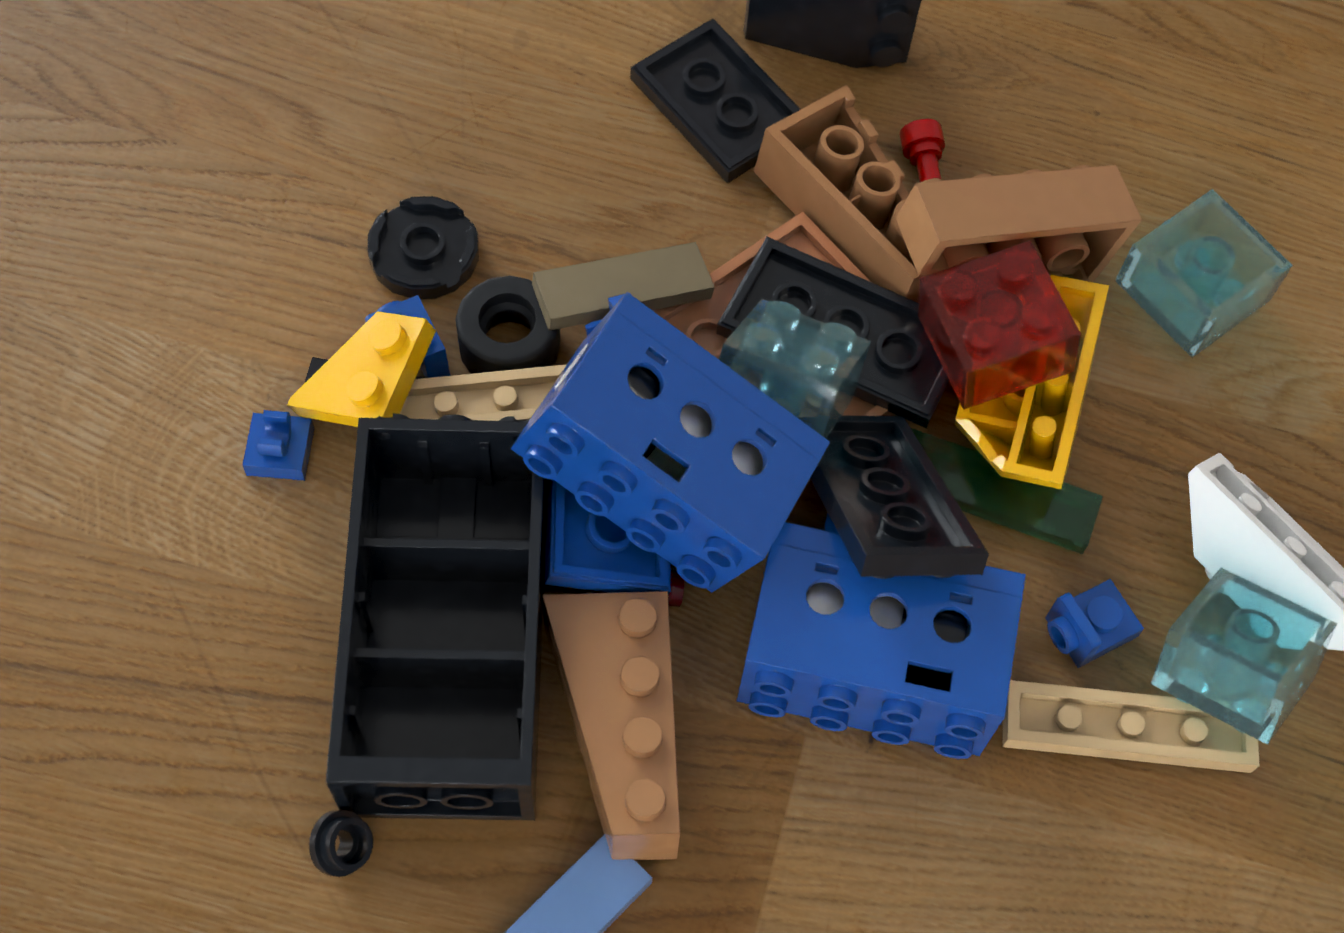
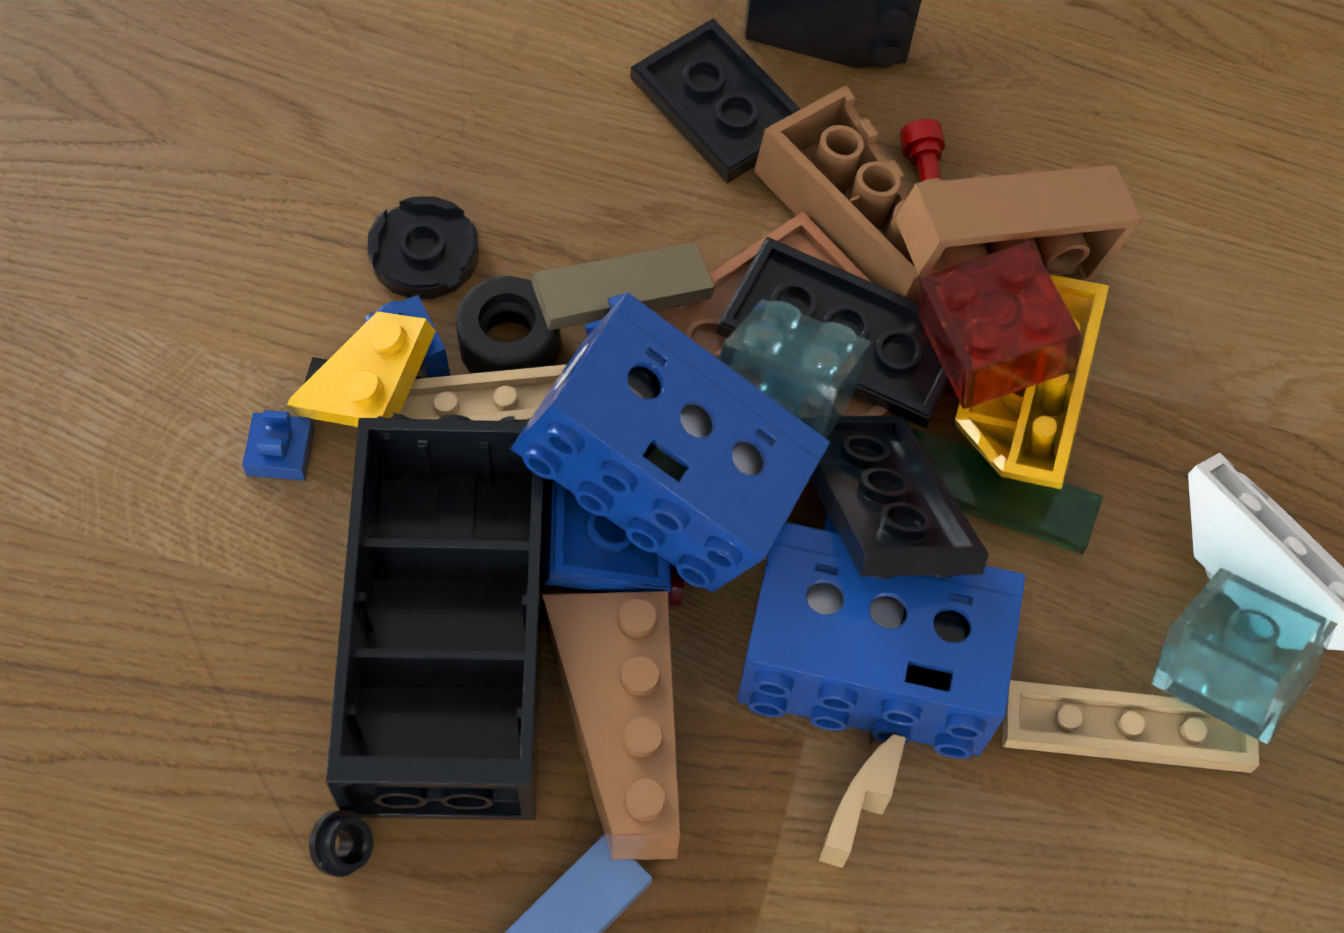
(868, 791): none -> tan slope
(1092, 623): blue bracket -> none
(1202, 272): clear light blue brick -> none

